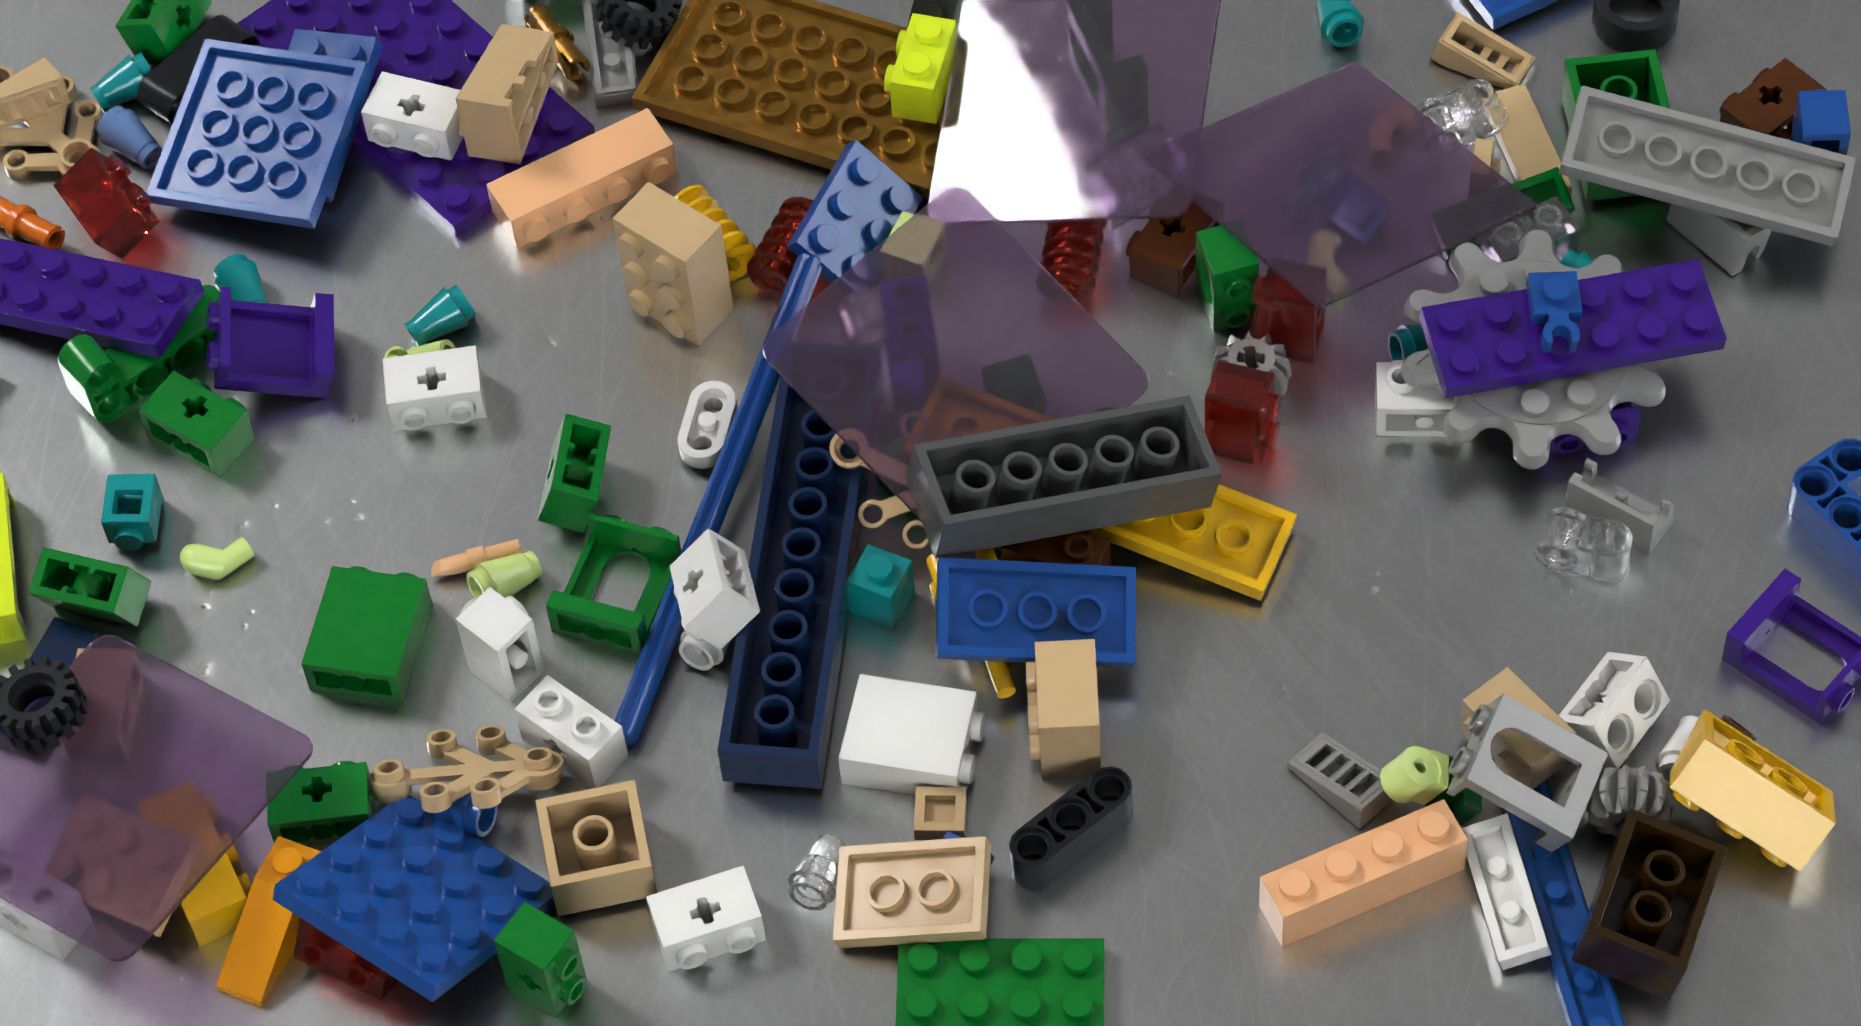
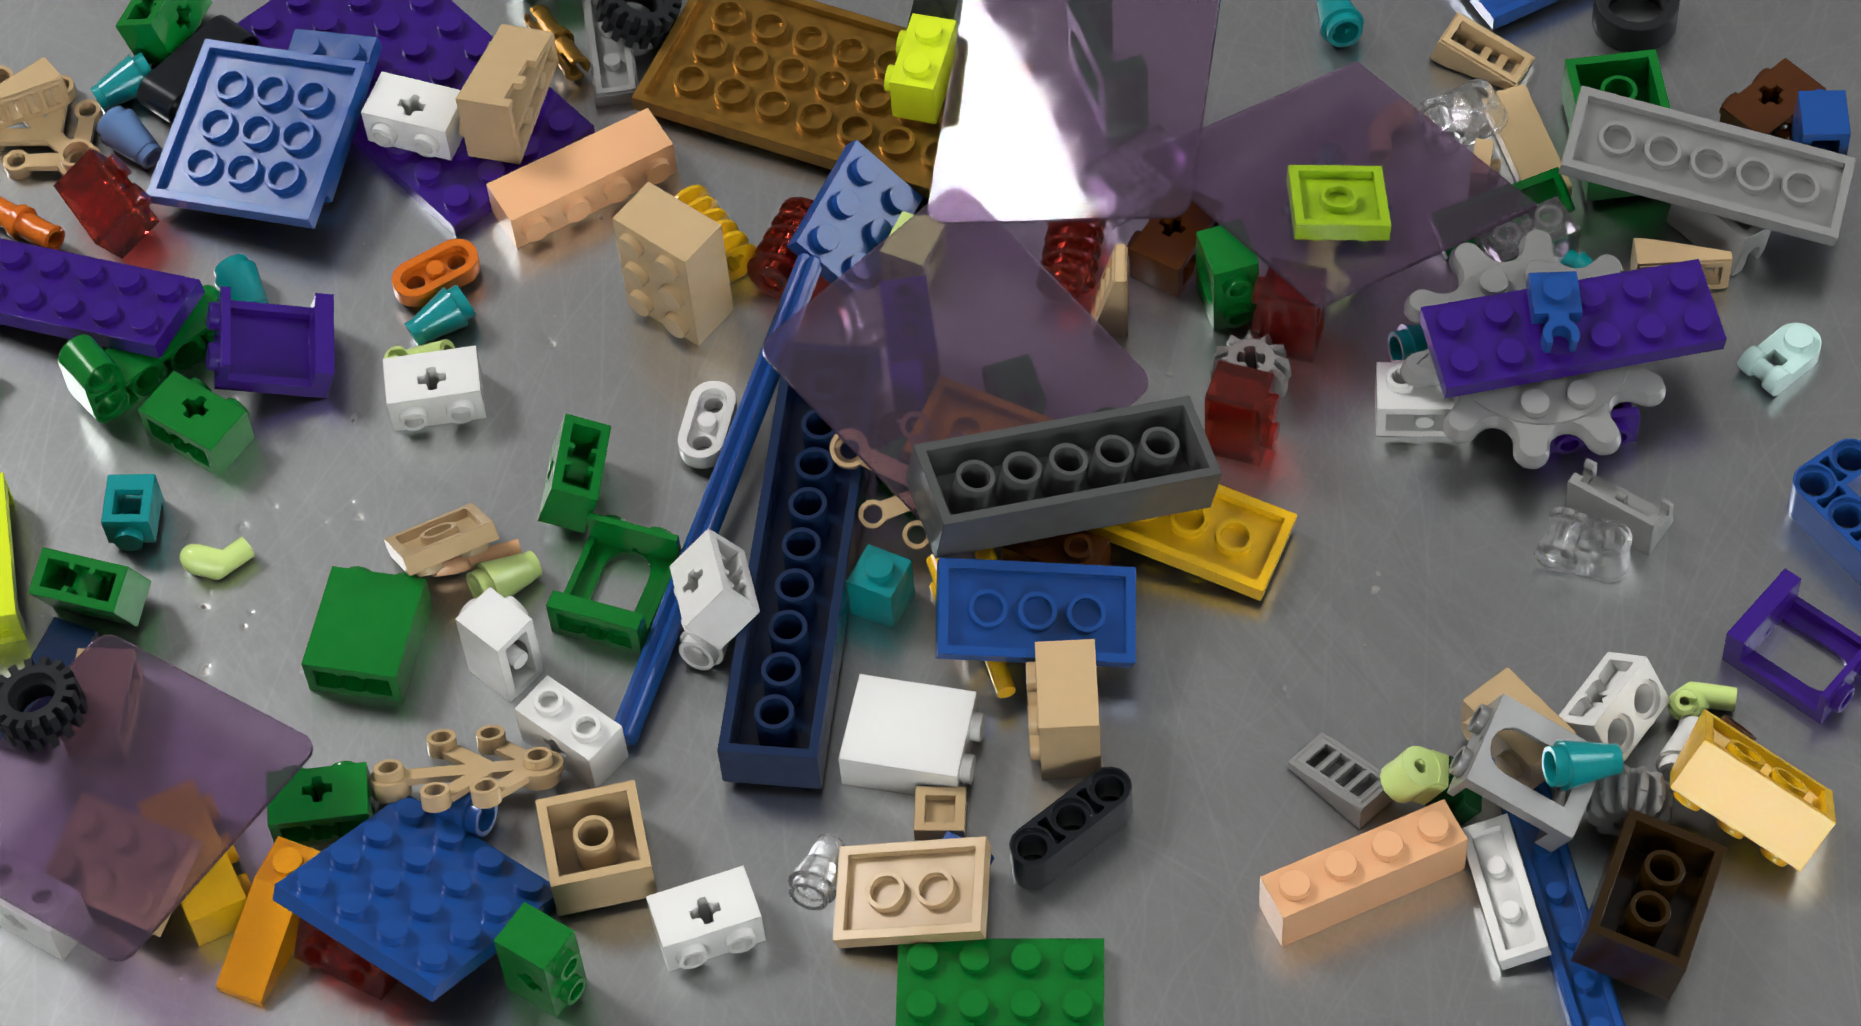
(431, 543): none -> tan plate
(434, 271): none -> orange plate
(1111, 296): none -> tan slope
(1338, 202): none -> lime plate
(1579, 763): none -> teal cone
(1657, 252): none -> tan slope
(1696, 696): none -> yellowish green arm
(1792, 347): none -> light aqua plate

